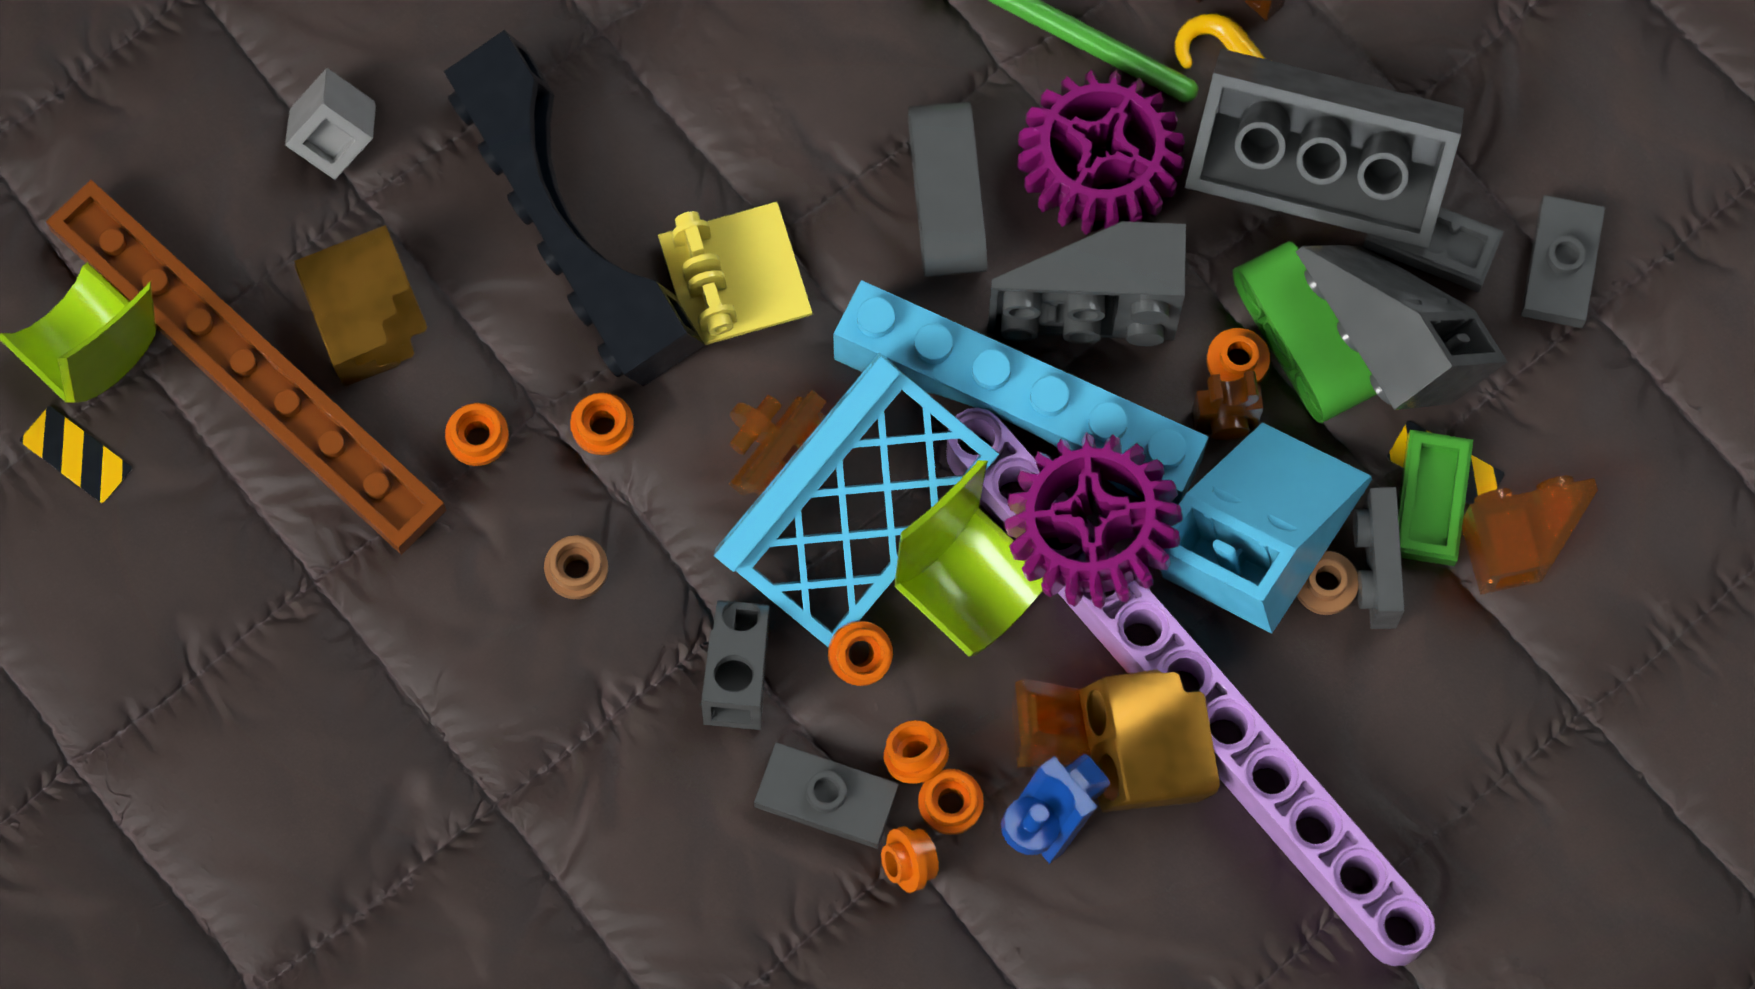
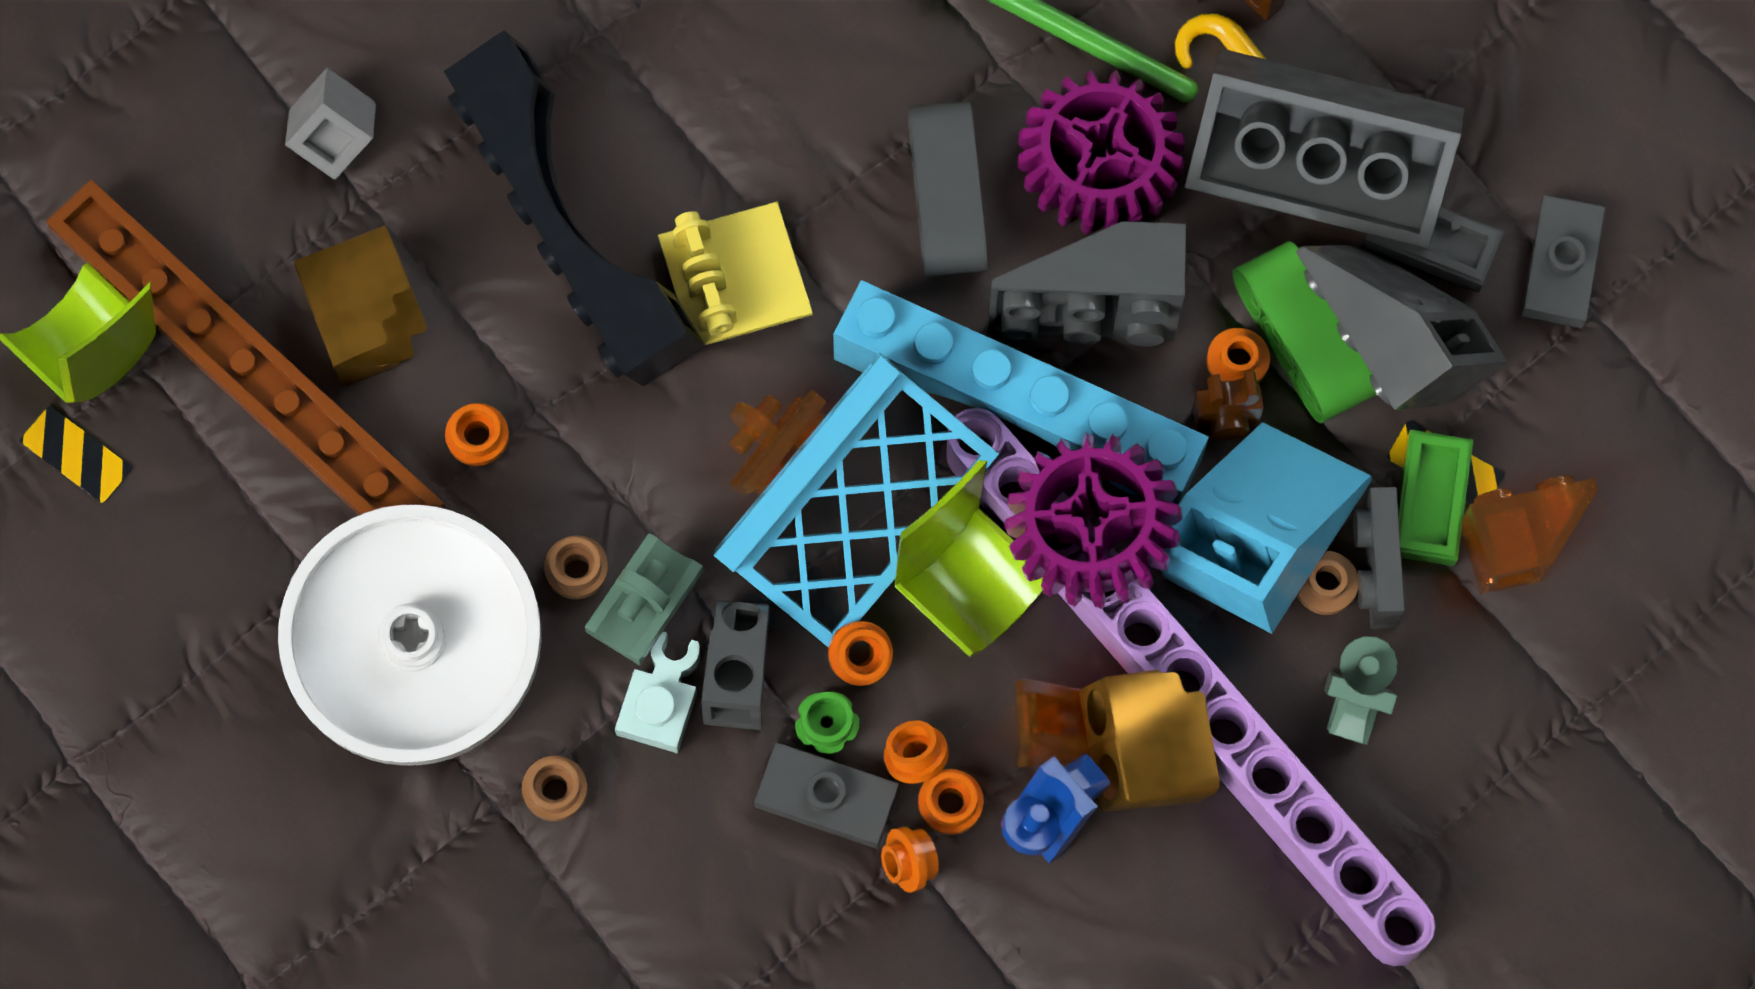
(409, 635): none -> white dish
(551, 769): none -> medium nougat plate
(602, 406): orange plate -> none
(644, 599): none -> sand green hips
(658, 703): none -> light aqua plate
(824, 705): none -> bright green plate
(1359, 693): none -> sand green hips

